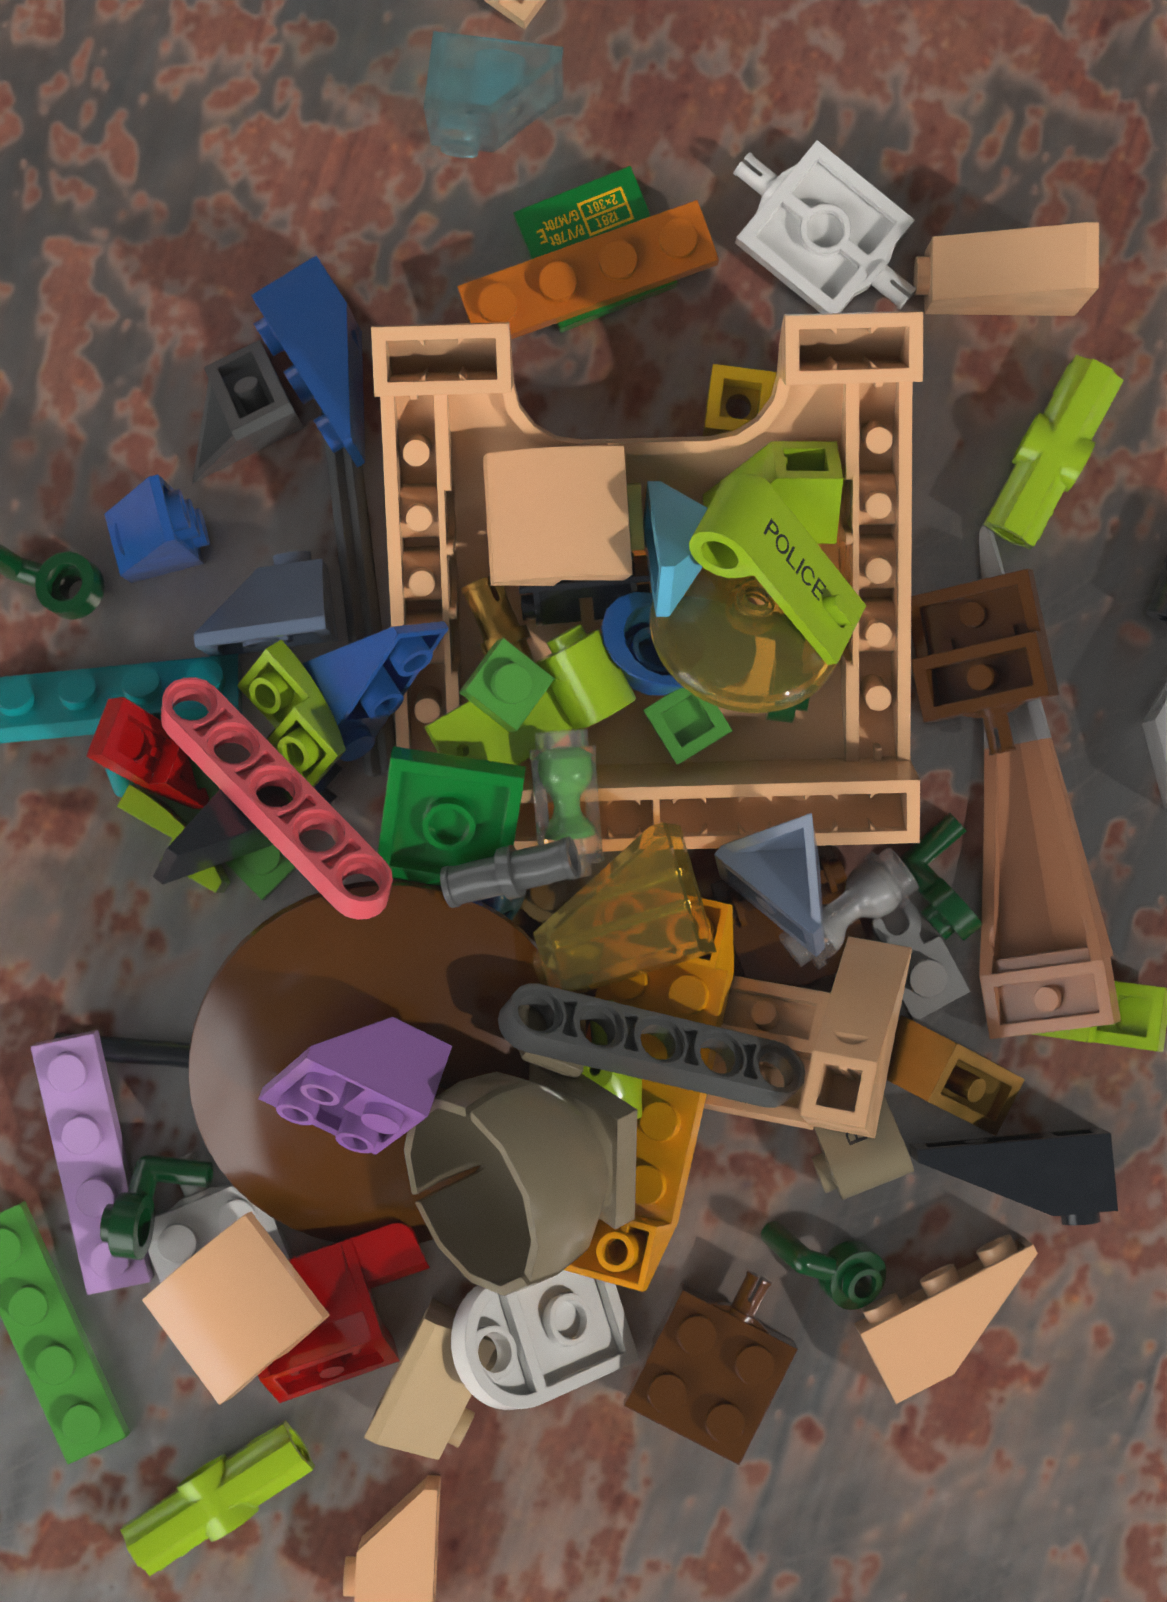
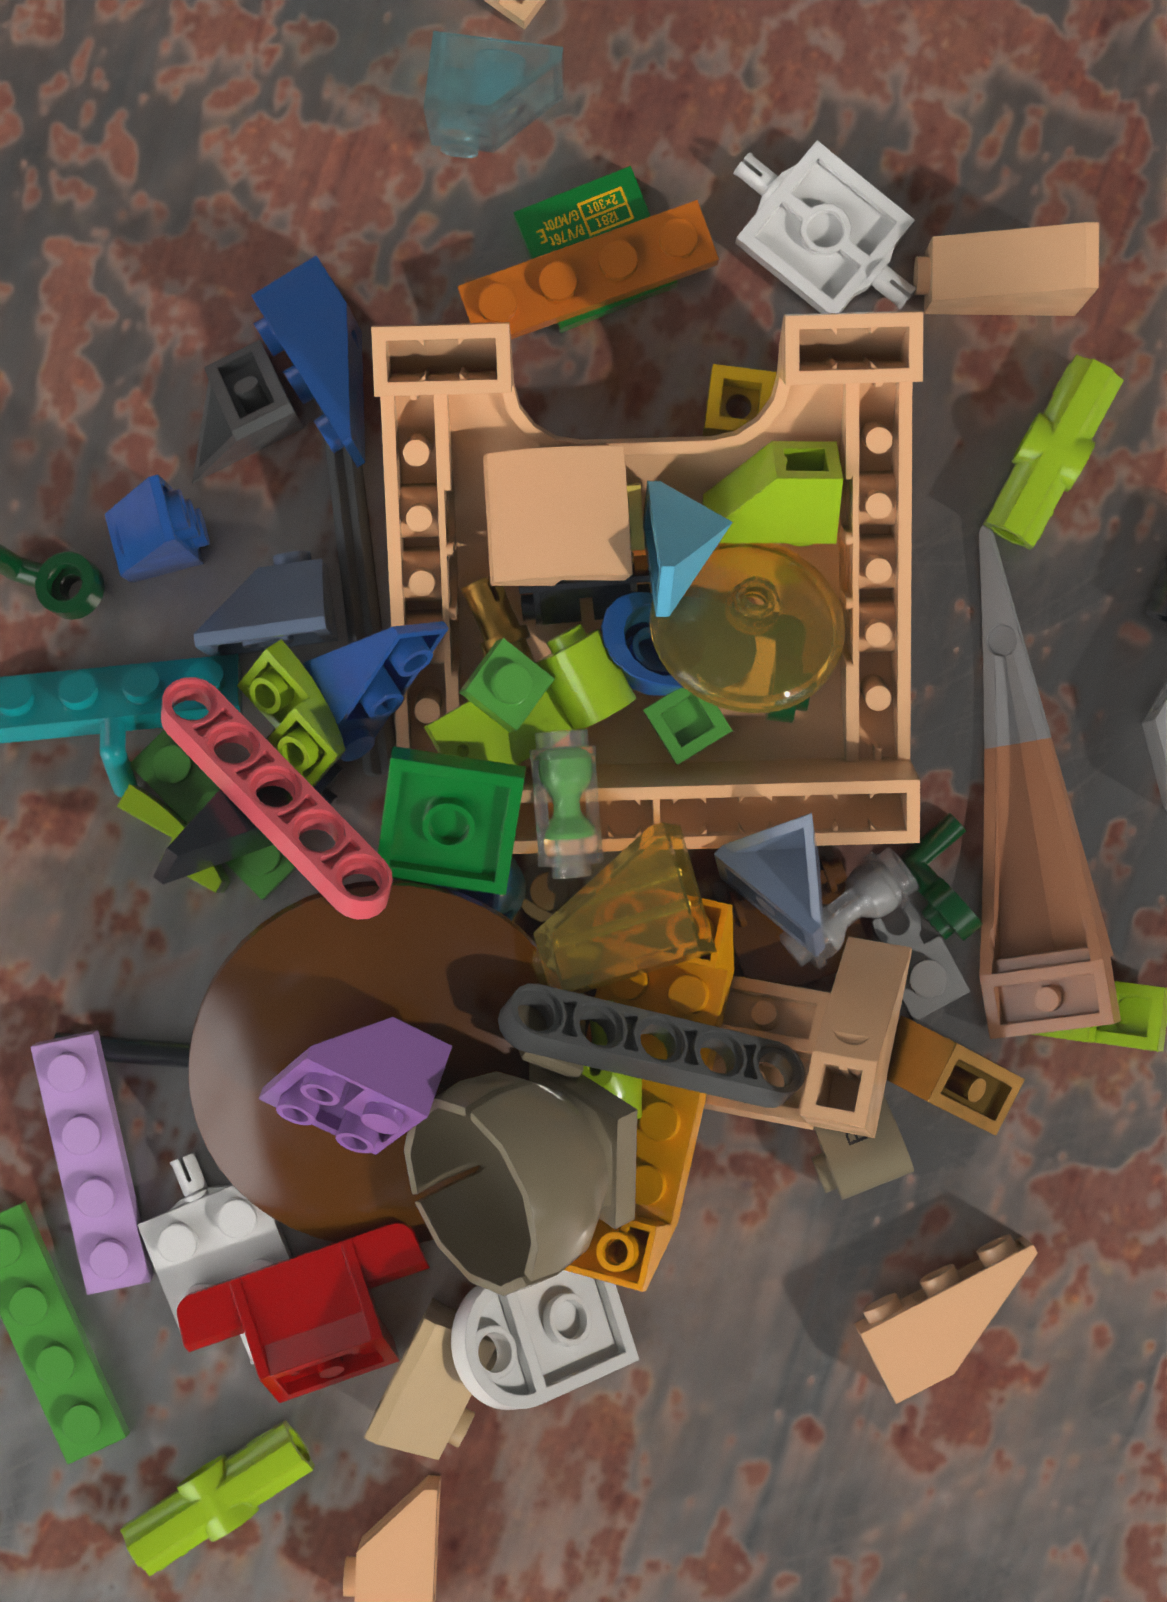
(131, 1219): dark green plate -> none
(141, 751): red slope -> none
(235, 1307): light nougat slope -> none
(510, 872): dark grey pin -> none
(712, 1369): reddish brown plate -> none
(756, 534): lime door -> none
(847, 1274): dark green plate -> none
(981, 652): reddish brown plate -> none
(1049, 1171): black slope -> none

